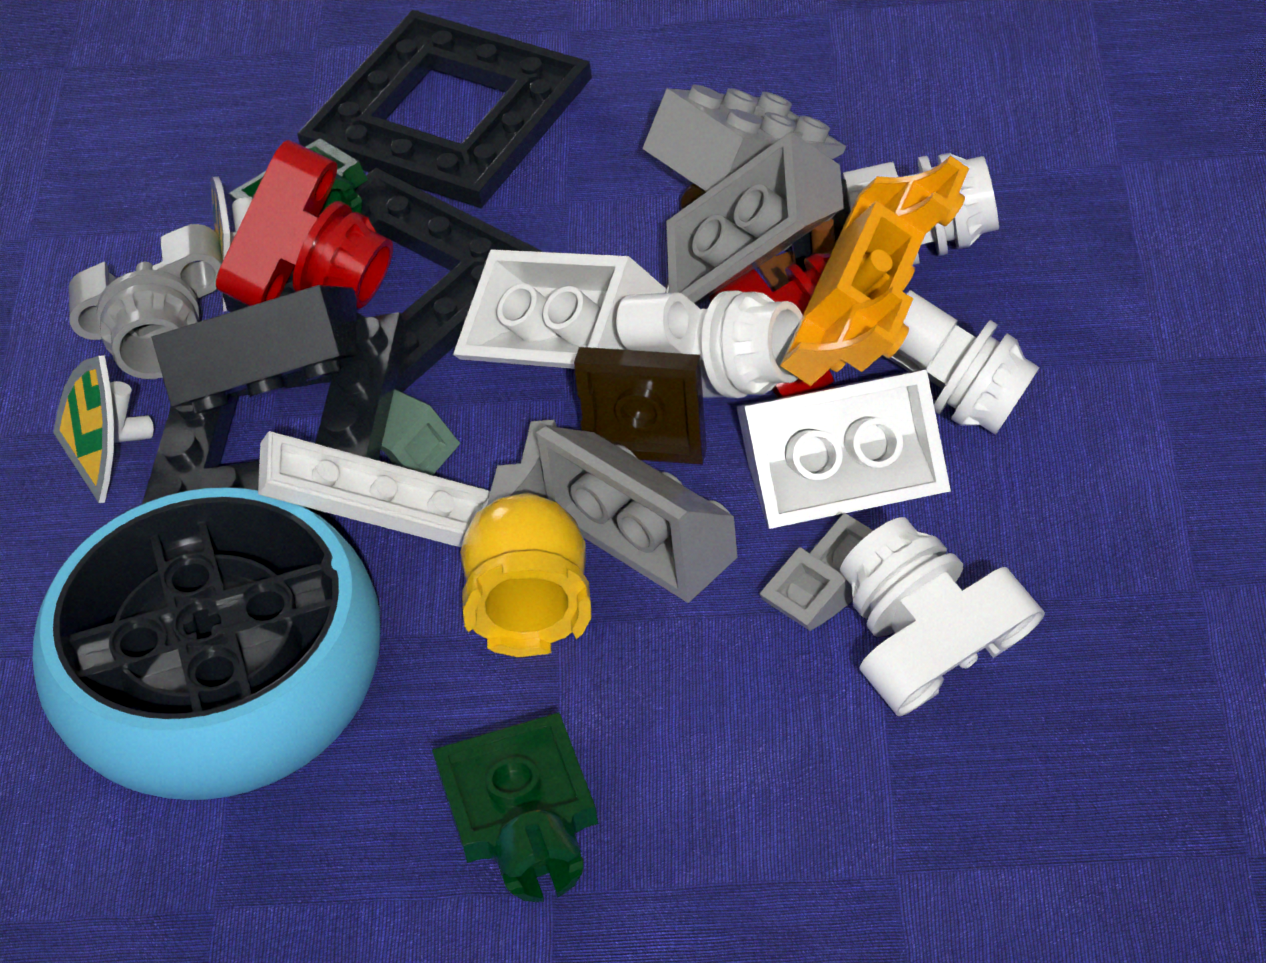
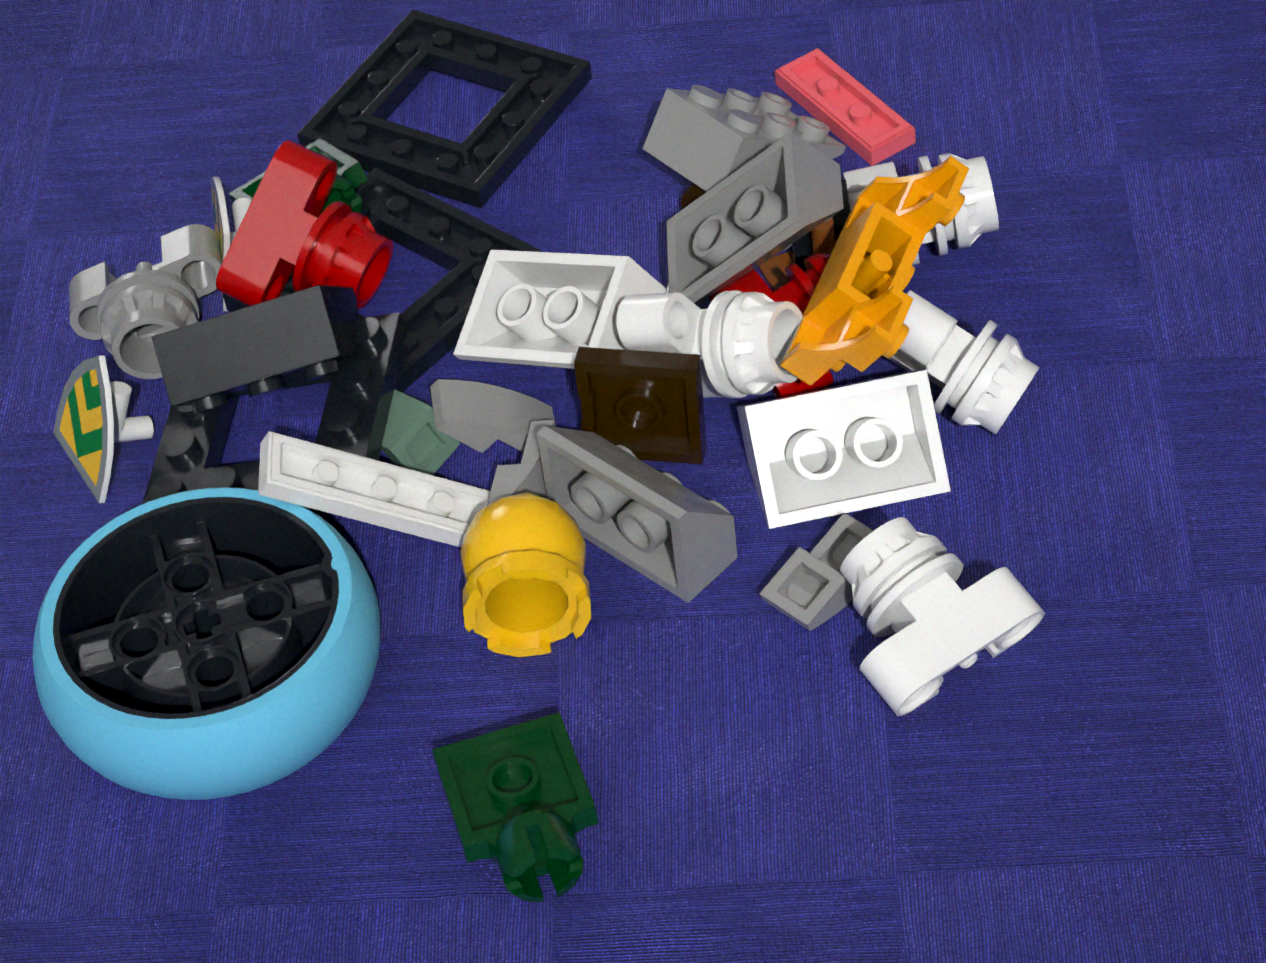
(484, 413): none -> light grey slope
(845, 106): none -> coral tile

